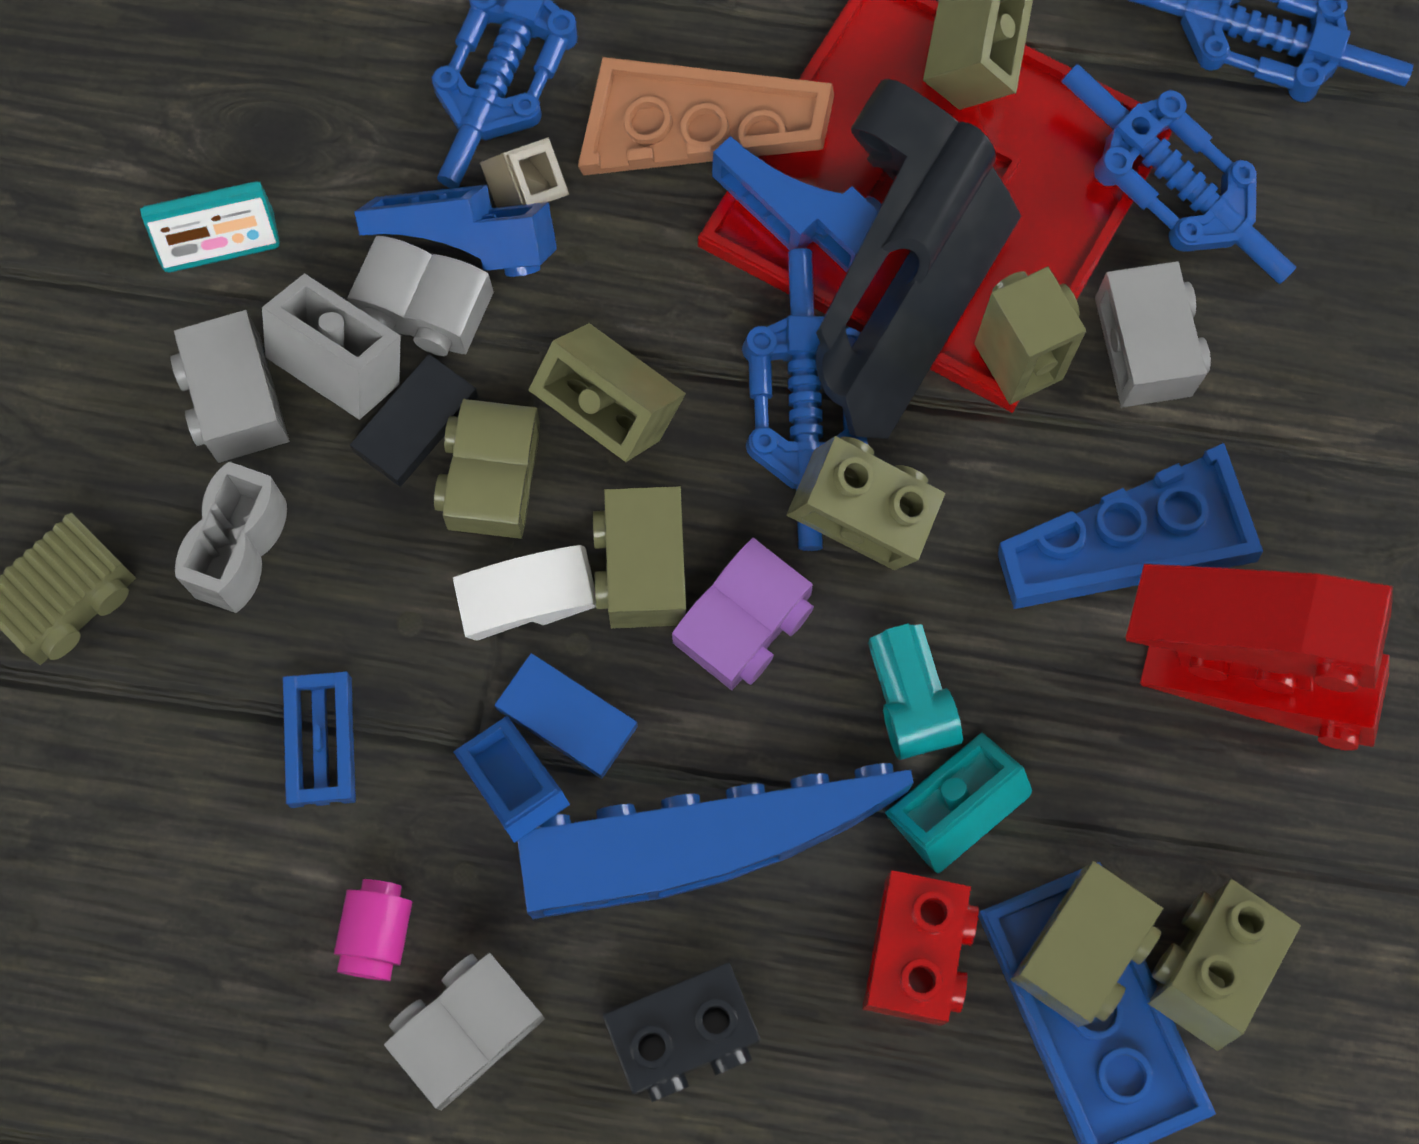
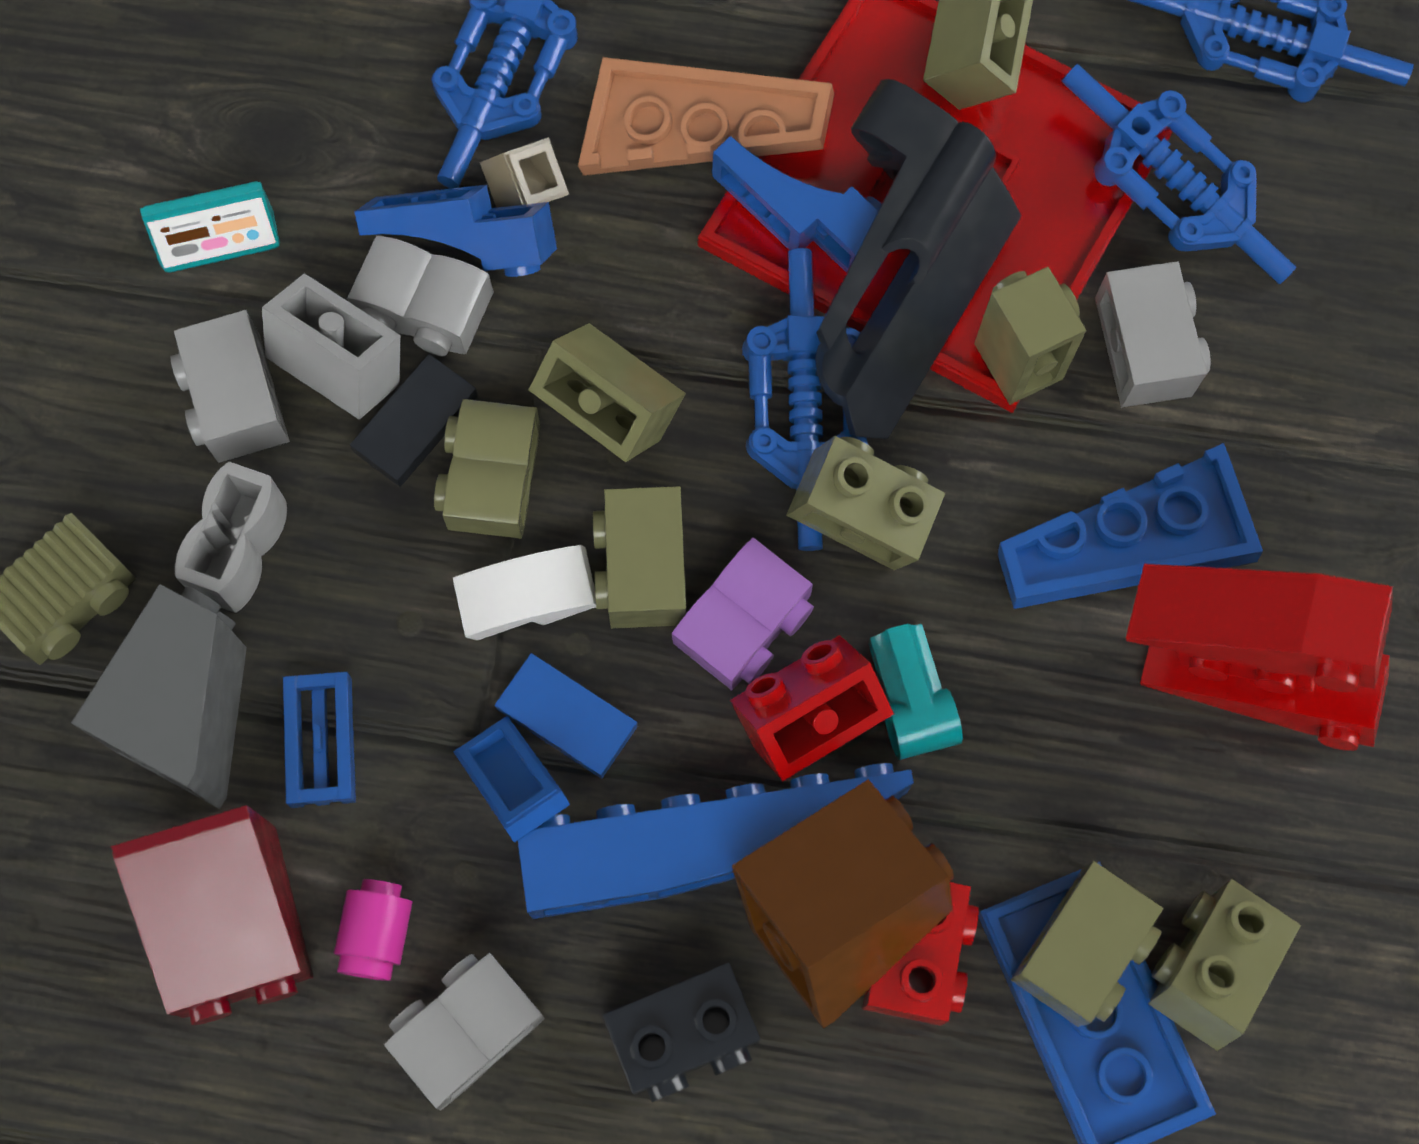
(173, 694): none -> dark grey slope
(215, 913): none -> slope
(811, 706): none -> red brick
(844, 897): none -> reddish brown slope
(960, 802): teal slope -> none

